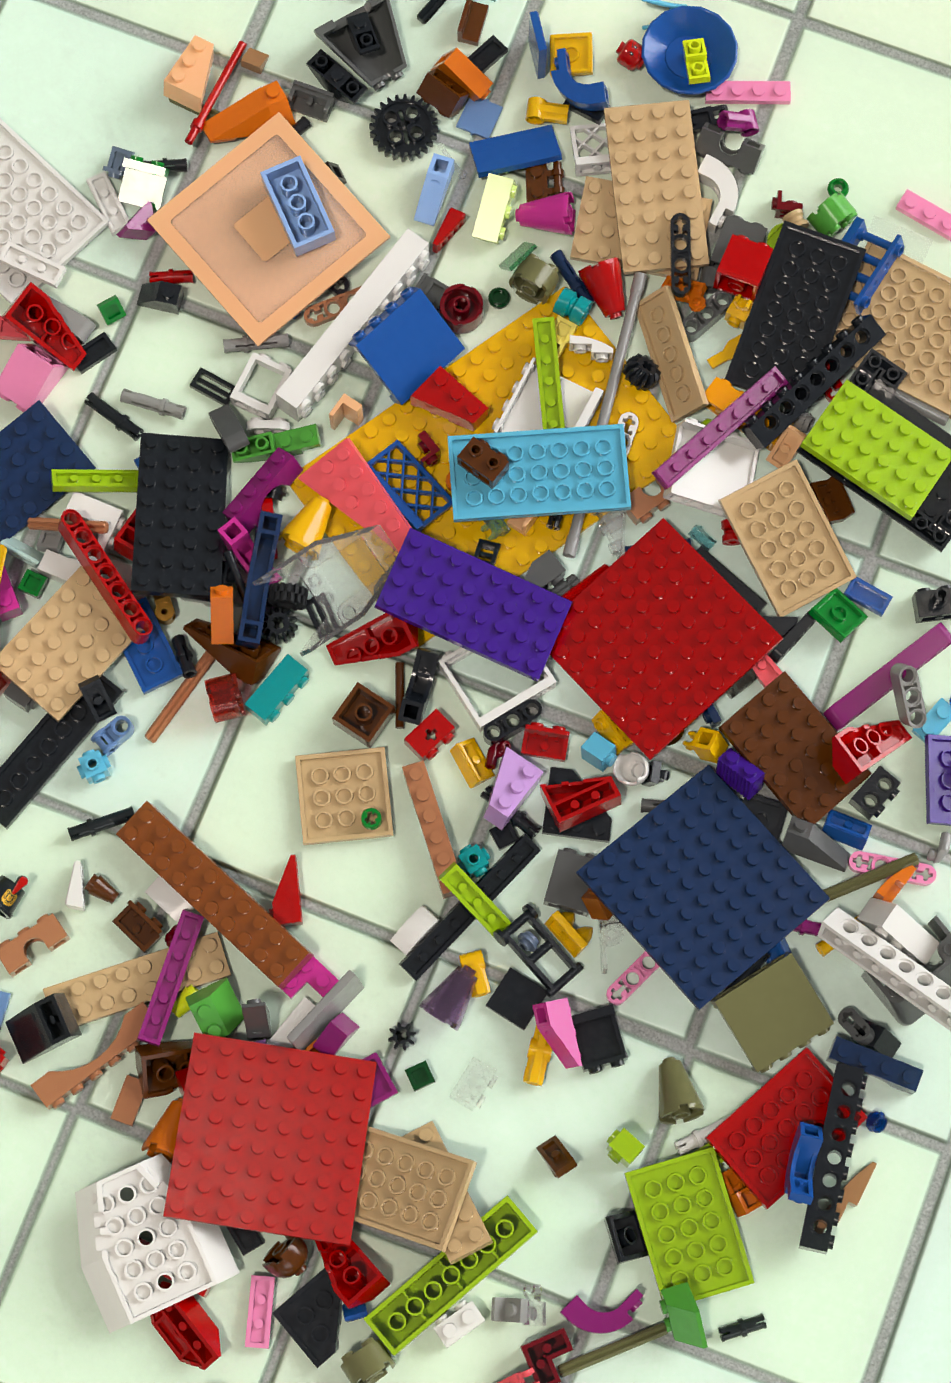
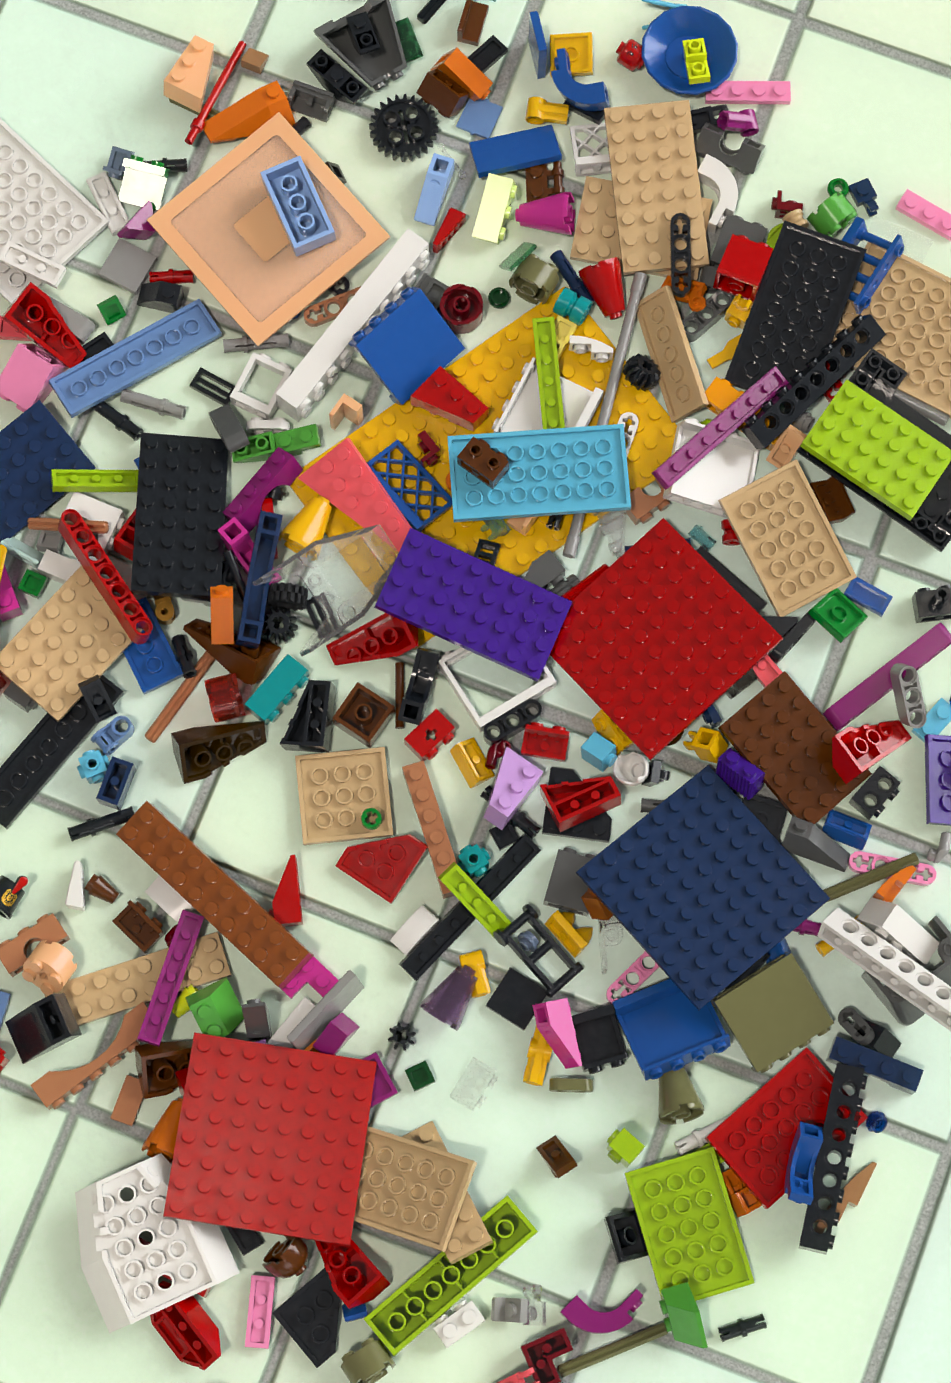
(49, 967): none -> light nougat brick
(116, 783): none -> dark blue brick
(127, 266): none -> light grey tile
(135, 358): none -> medium blue plate
(209, 747): none -> dark brown wedge
(312, 720): none -> black wedge
(383, 863): none -> red plate
(408, 40): none -> clear green slope
(571, 1085): none -> olive beam
(668, 1029): none -> blue panel
(865, 195): none -> dark blue plate

